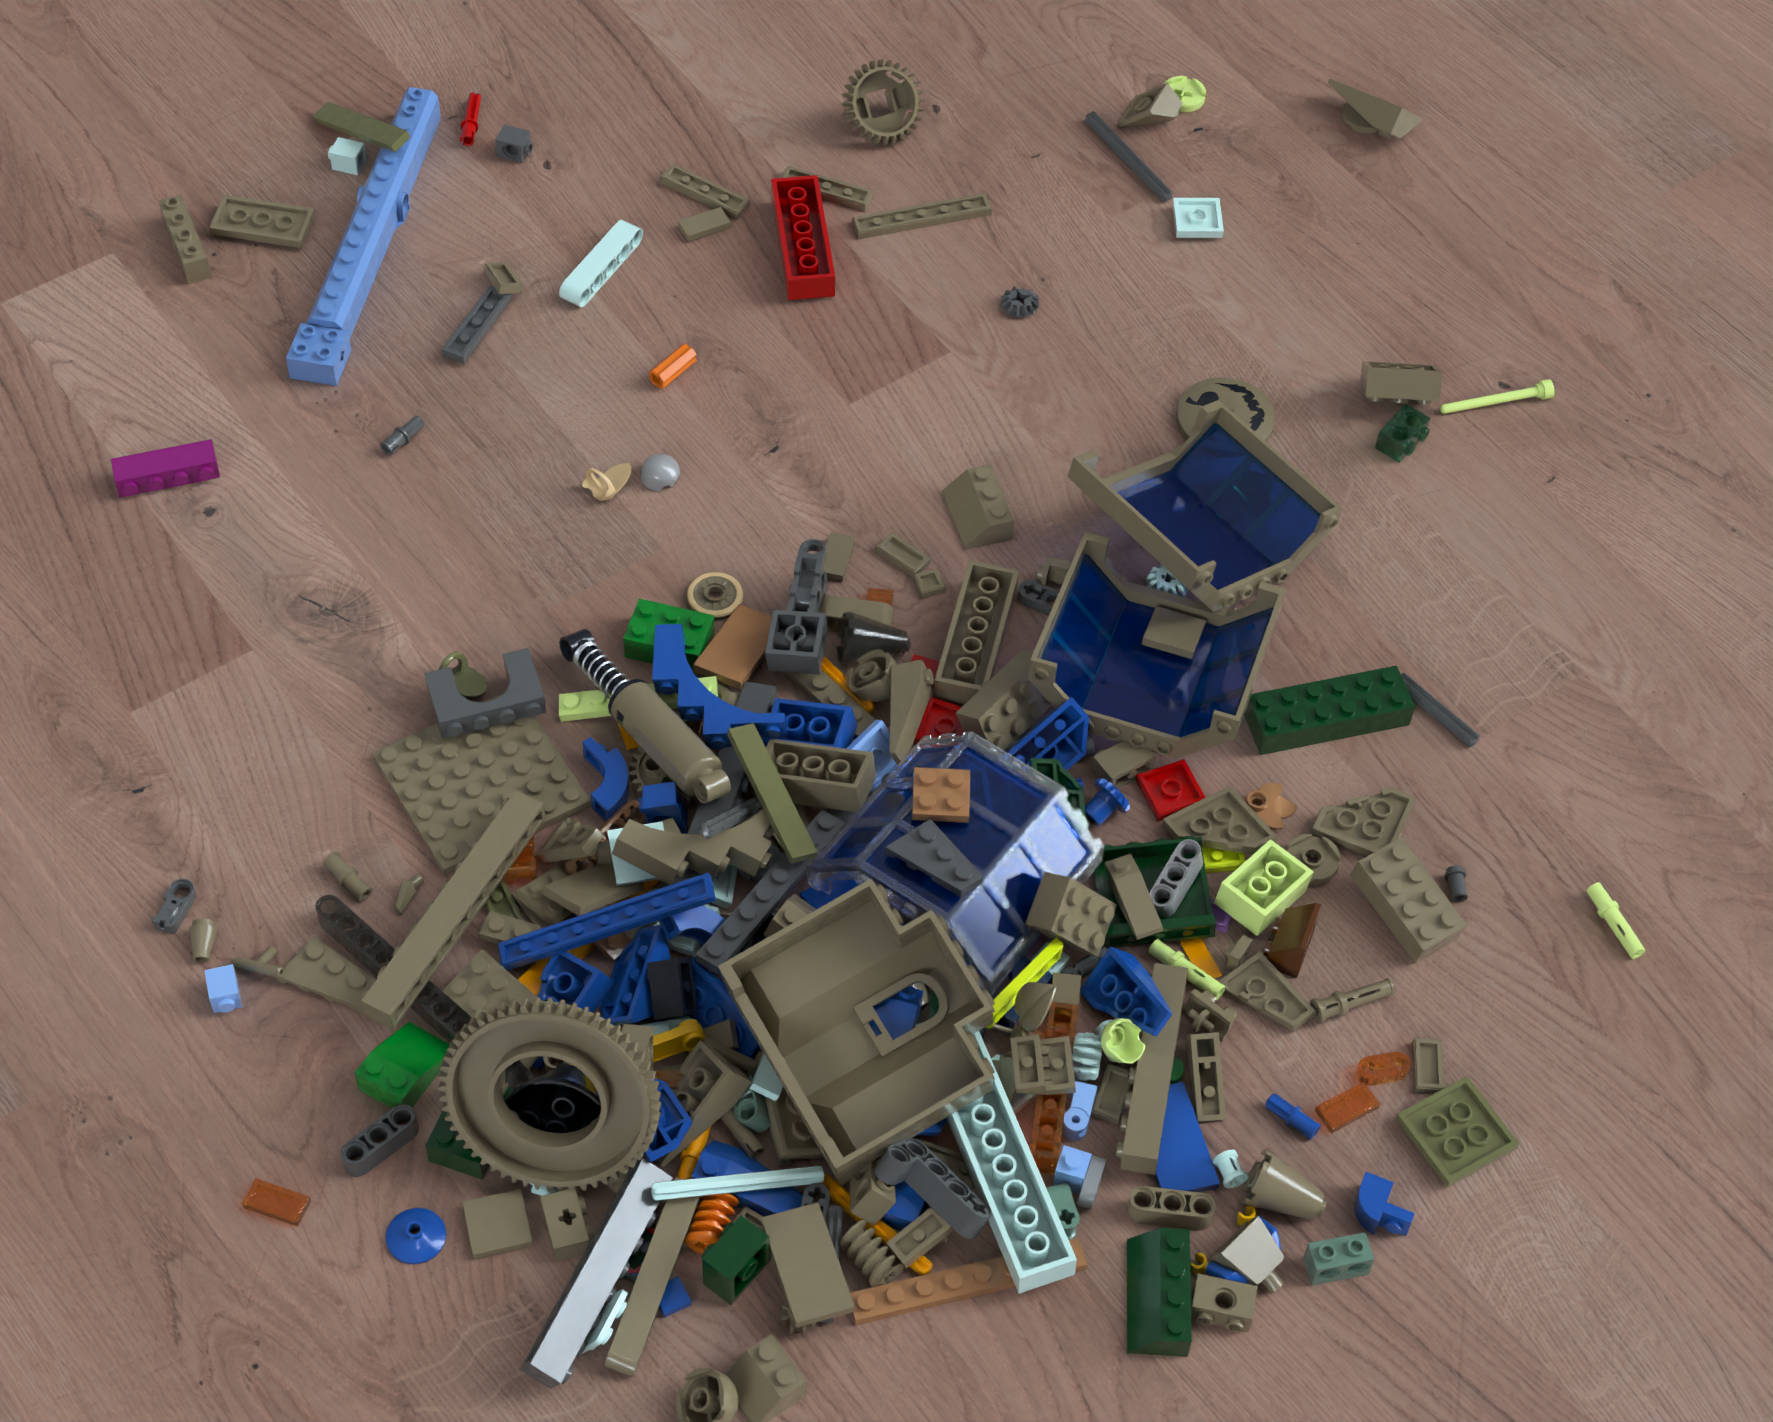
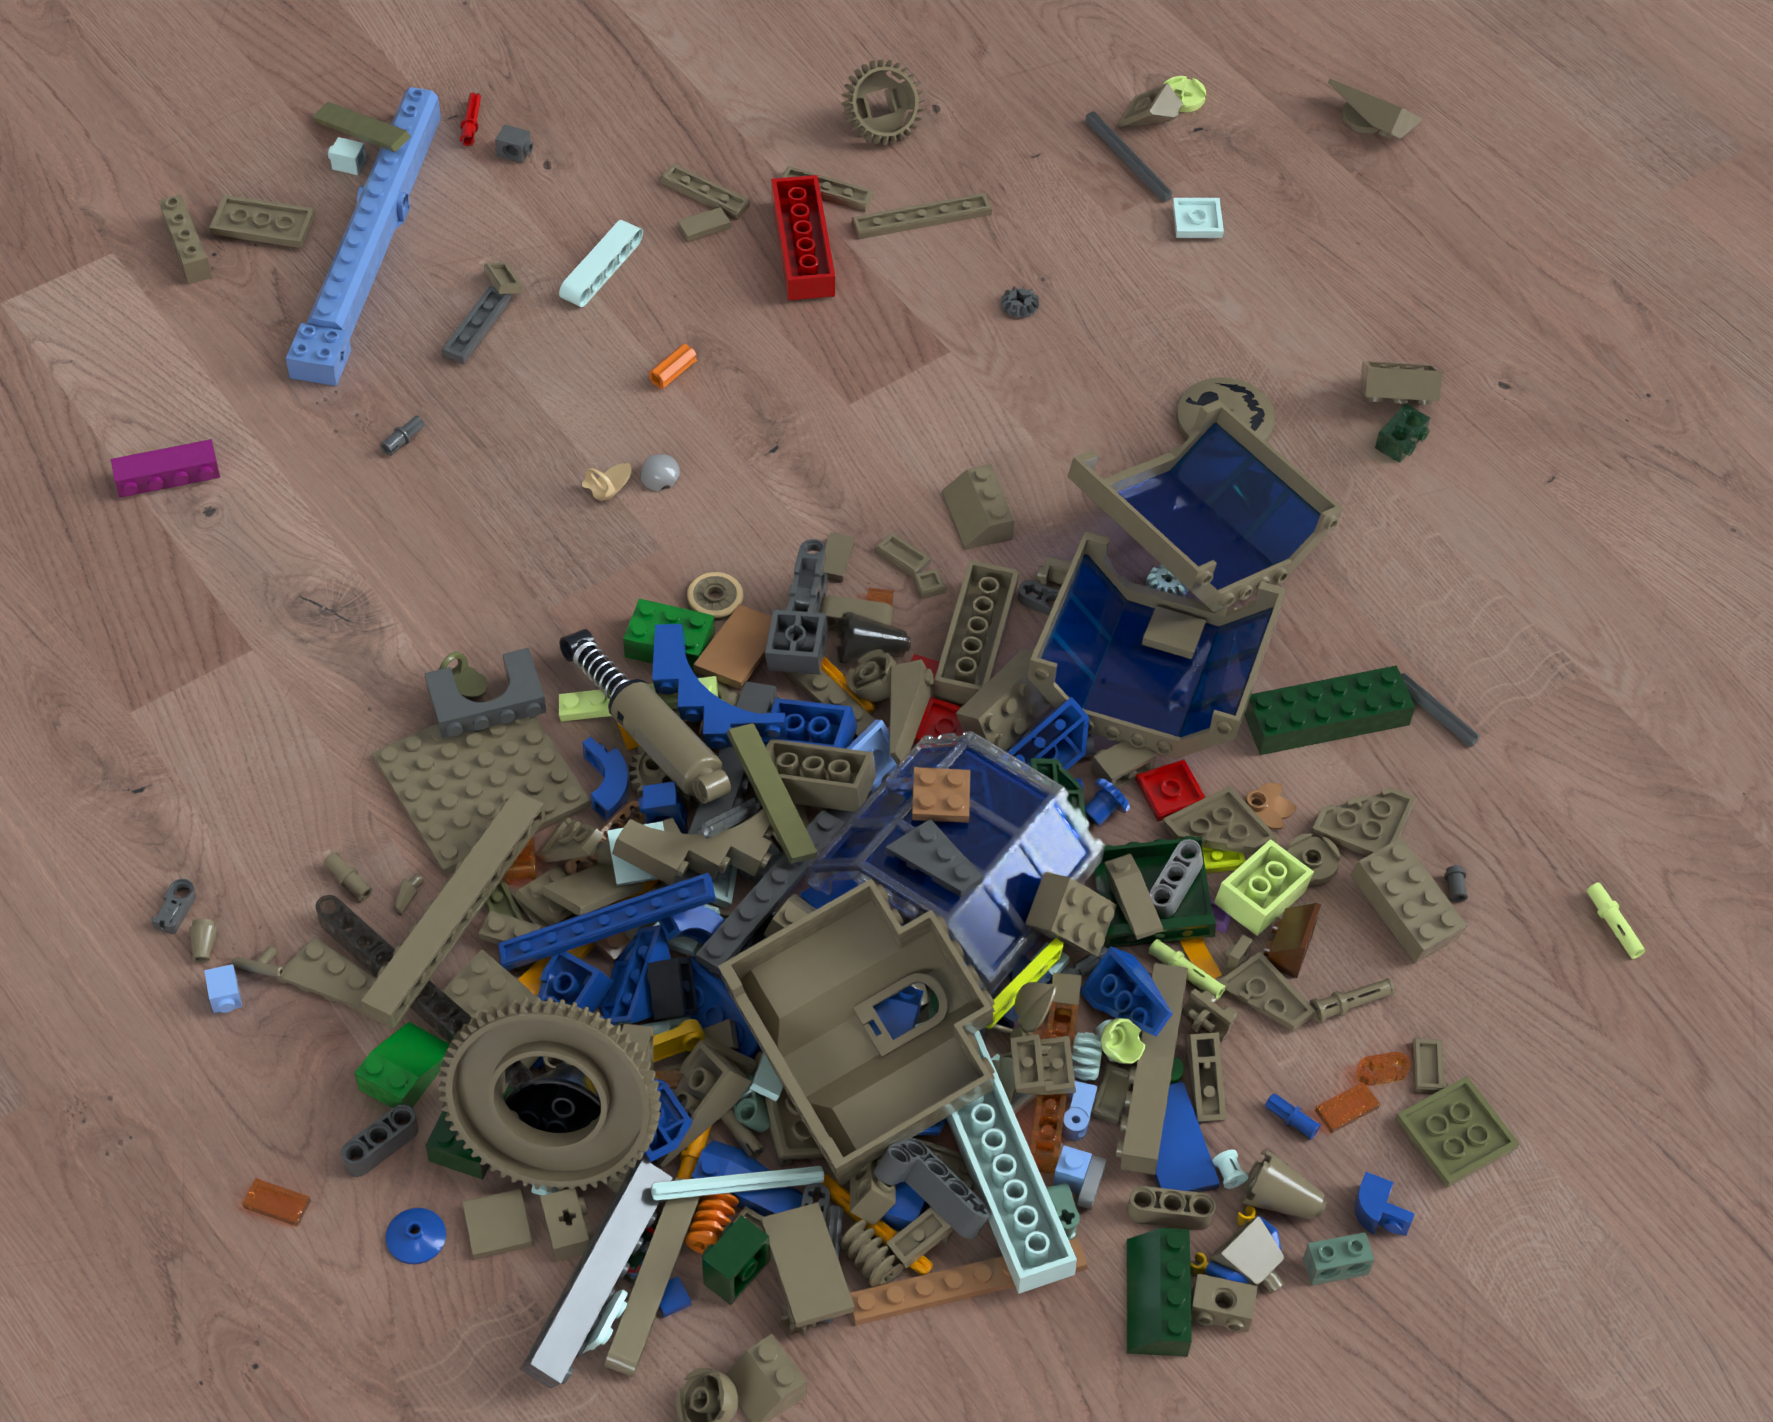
(1542, 390): yellowish green piece -> none

